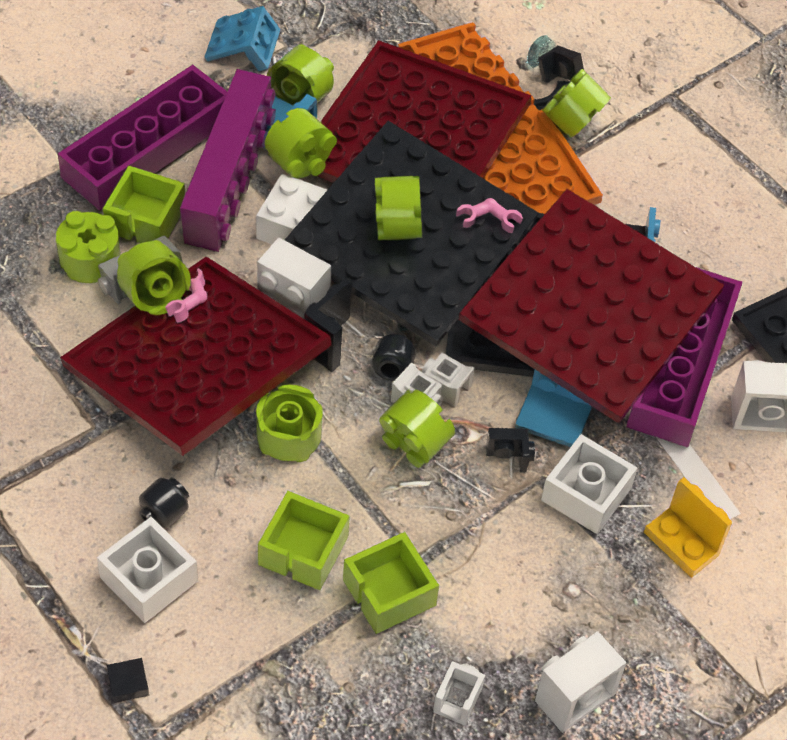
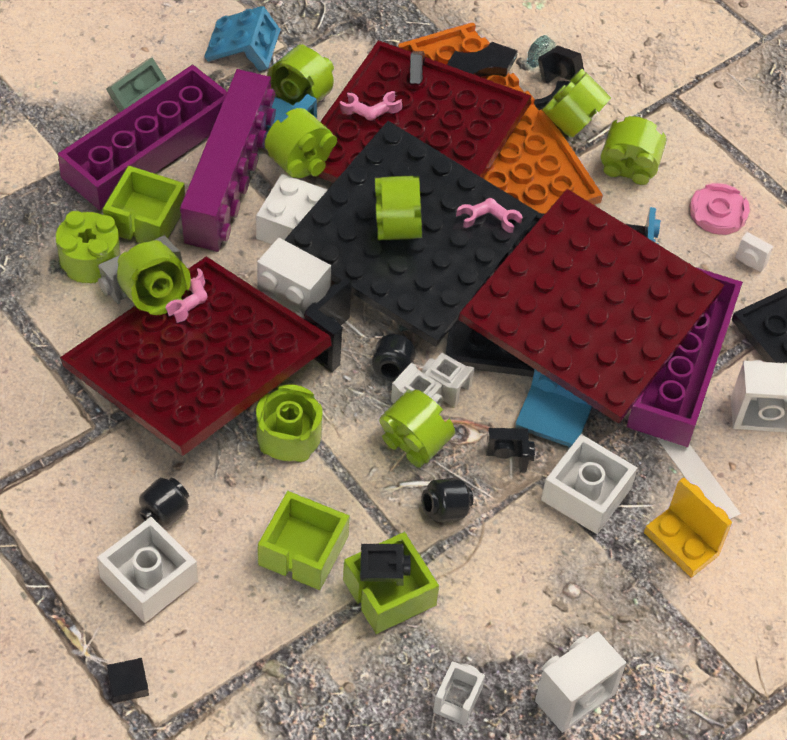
(136, 84): none -> sand green plate
(373, 112): none -> bright pink arm
(384, 563): none -> black bracket
(416, 66): none -> tile
(447, 499): none -> black head
(492, 60): none -> black tile
(633, 149): none -> lime brick
(719, 209): none -> bright pink tile
(754, 252): none -> white plate

